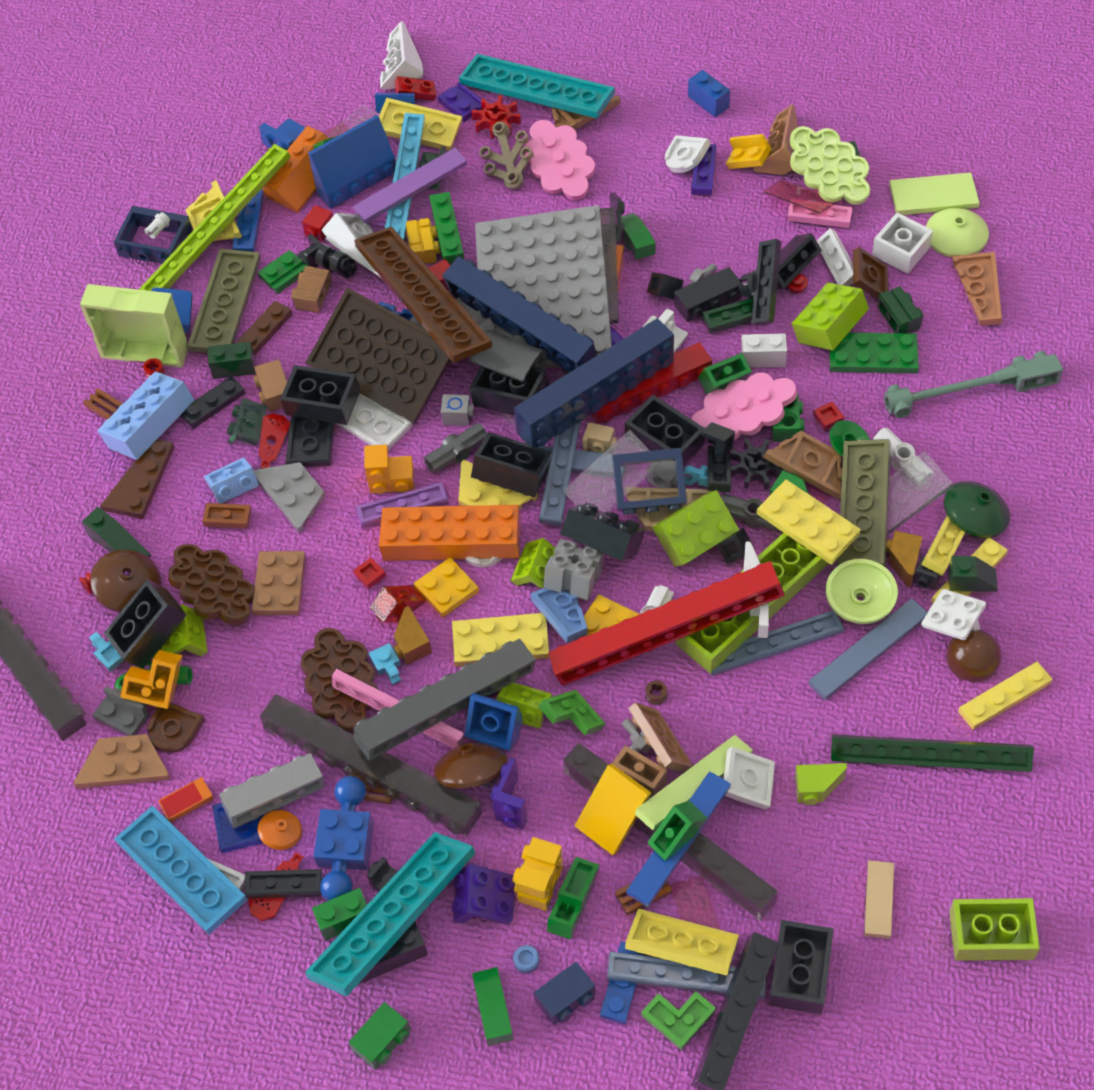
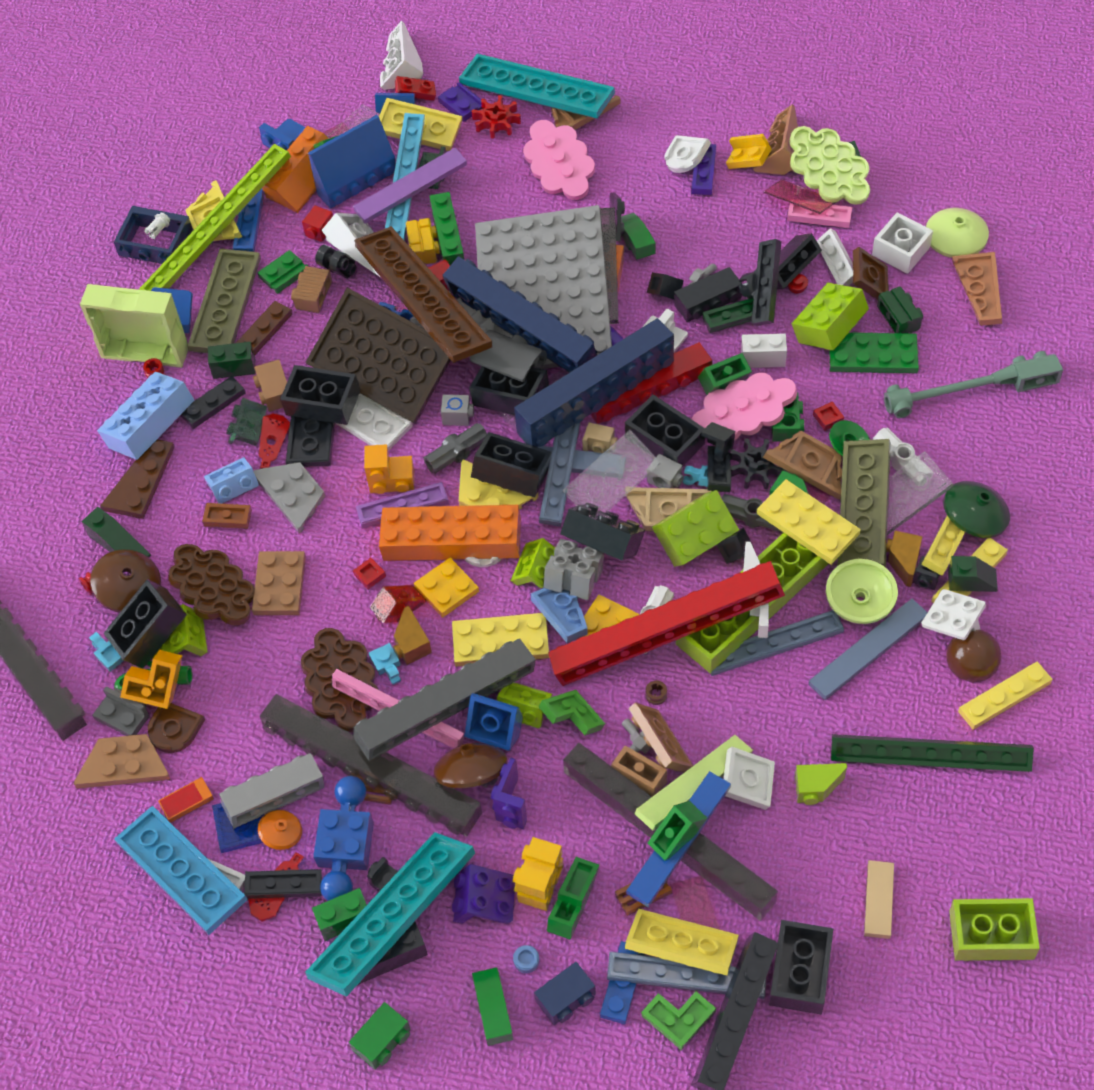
(106, 397): dark orange tile -> none
(308, 255): black panel -> none
(508, 157): dark tan plant -> none
(612, 809): yellow tile -> none
(651, 505): dark blue window -> none
(708, 93): blue brick -> none
(933, 193): yellowish green tile -> none

